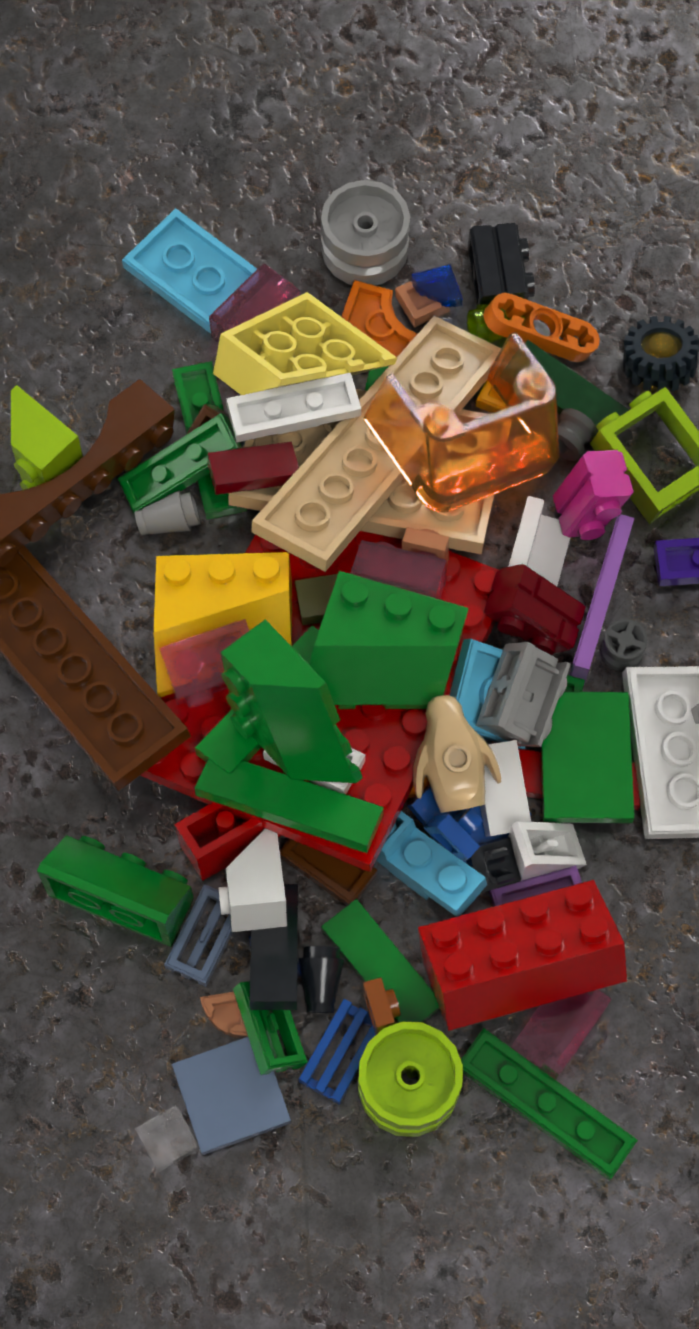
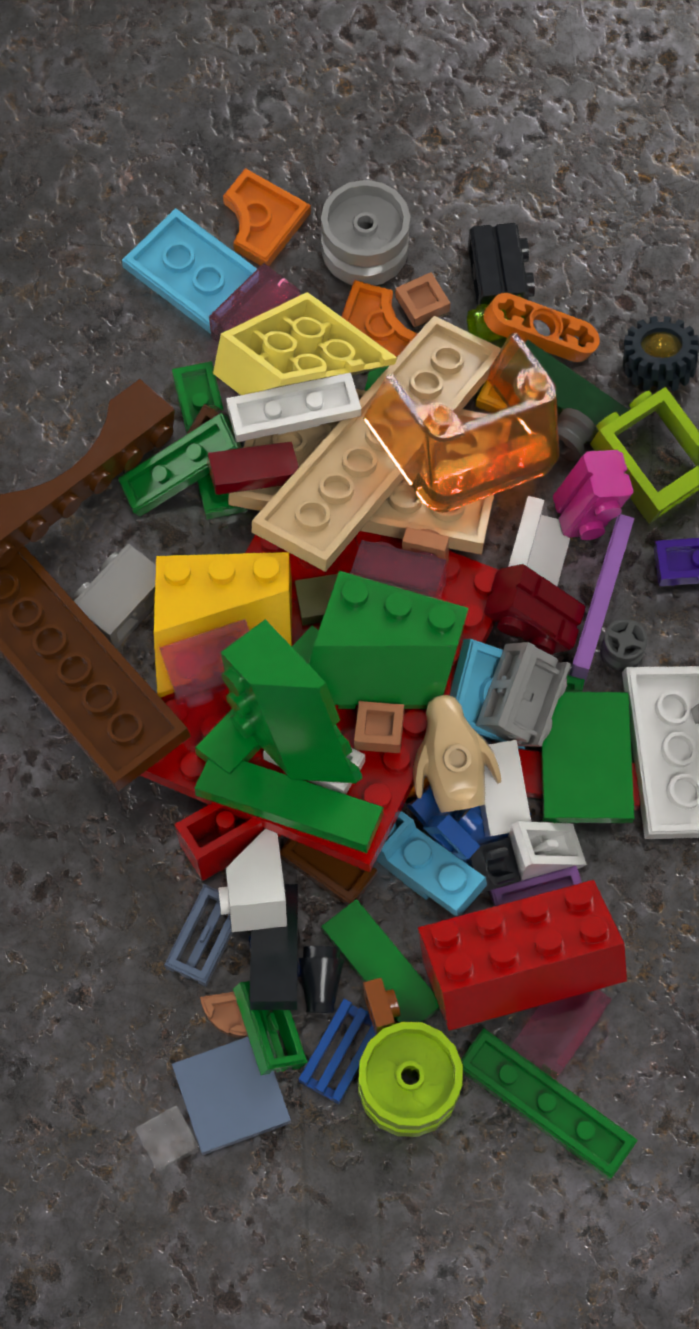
(40, 441): lime slope -> none
(117, 888): green slope -> none
(119, 594): none -> light grey hinge
(168, 515): light grey cone -> none
(265, 216): none -> orange tile
(379, 727): none -> nougat plate
(438, 285): clear blue tile -> none

